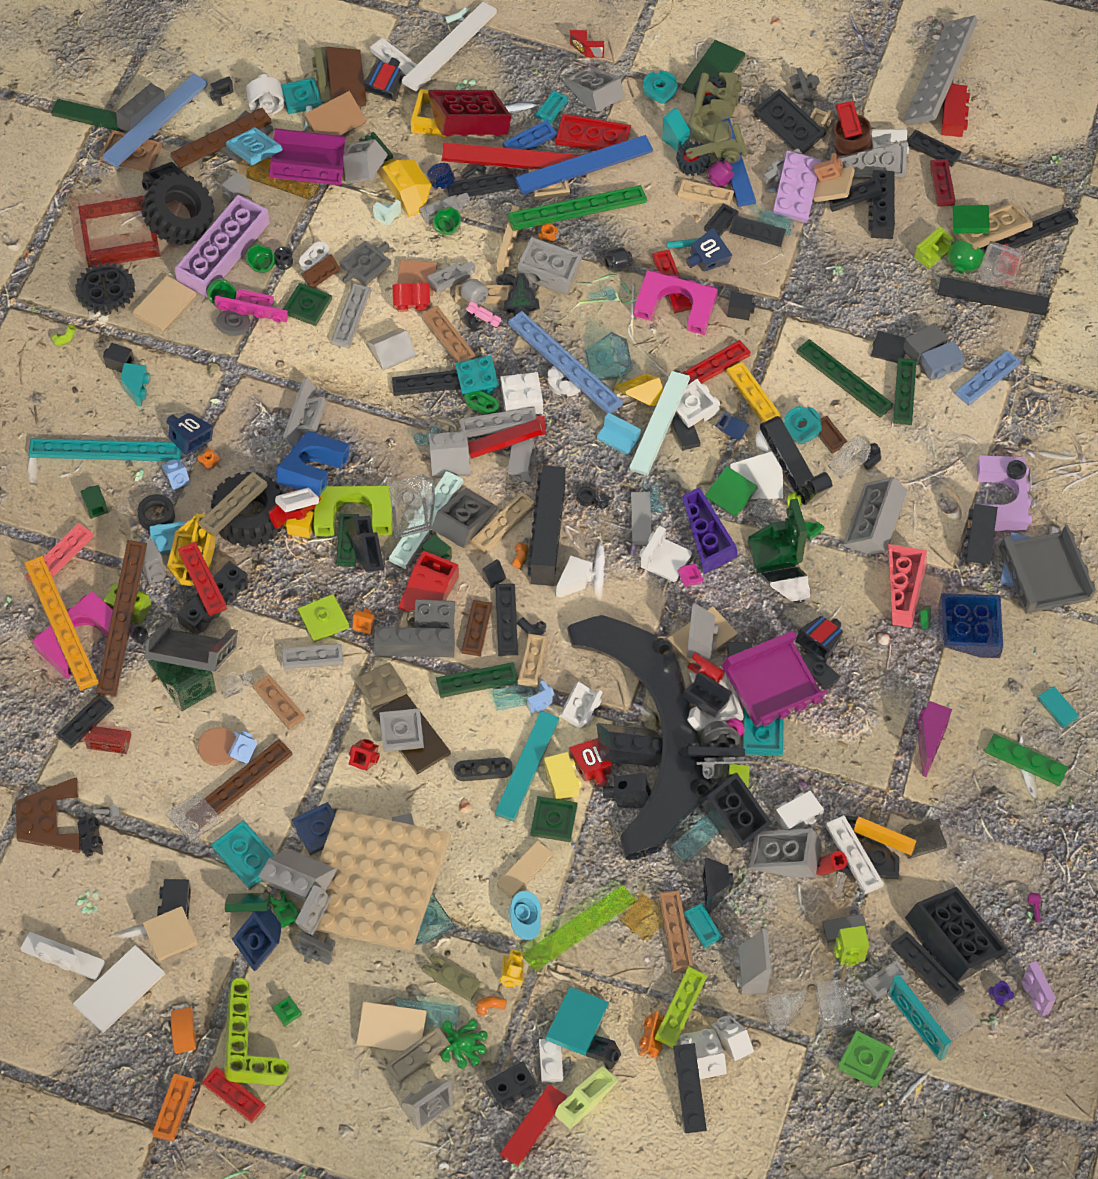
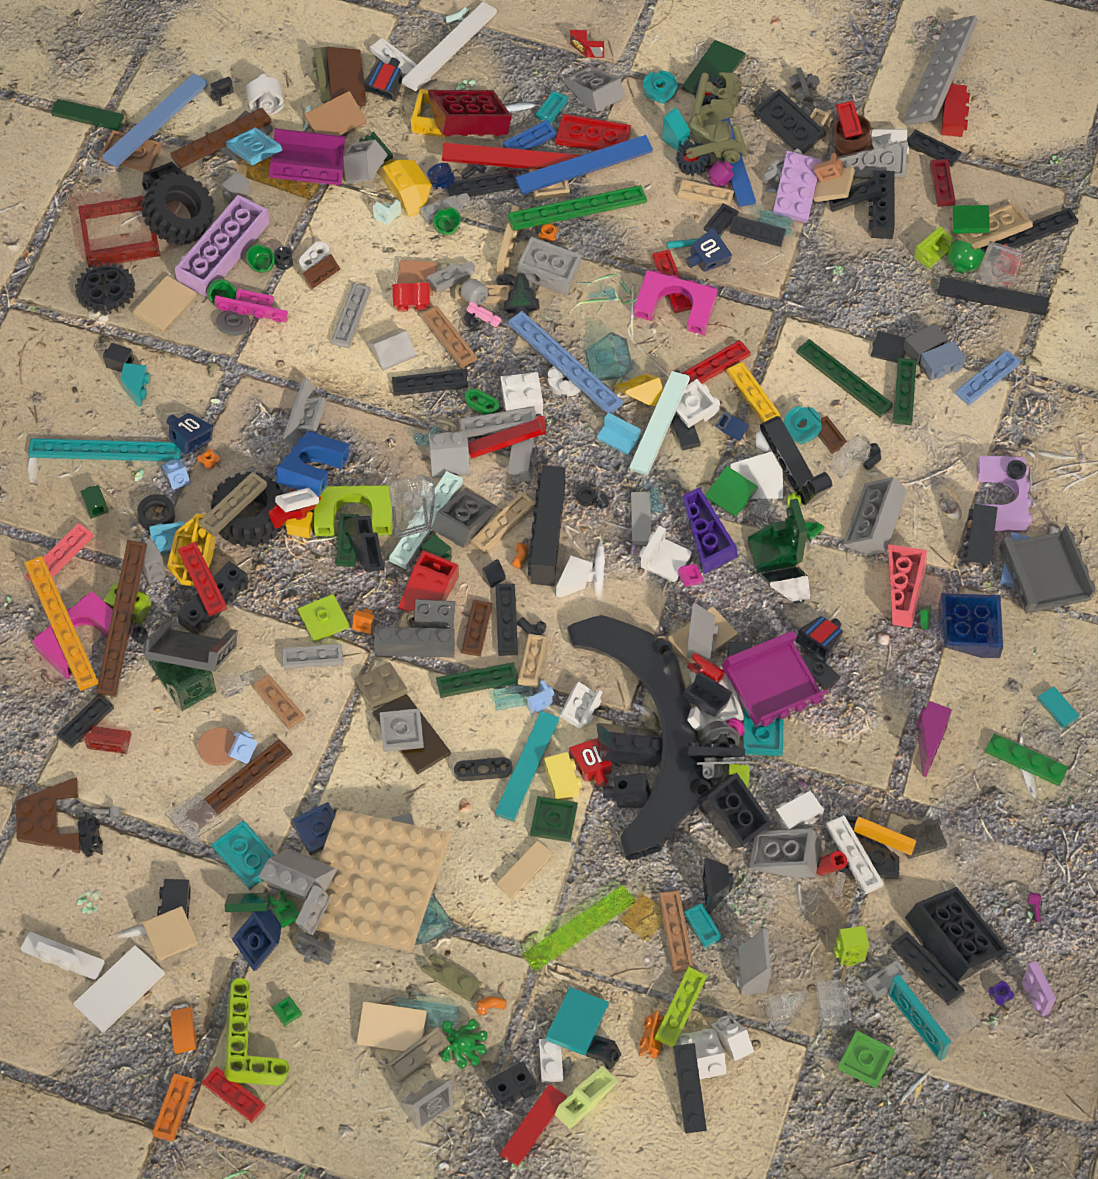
(60, 340): lime arm -> none
(139, 107): dark grey brick -> none
(301, 94): teal tile -> none
(307, 304): dark green tile -> none
(364, 754): red brick -> none
(365, 263): dark grey plate -> none
(477, 375): teal hinge -> none
(512, 969): yellow hips -> none
(525, 915): medium azure piece -> none
(618, 259): black head -> none
(695, 838): clear light blue tile -> none
(741, 306): black brick -> none
(832, 926): dark grey tile -> none

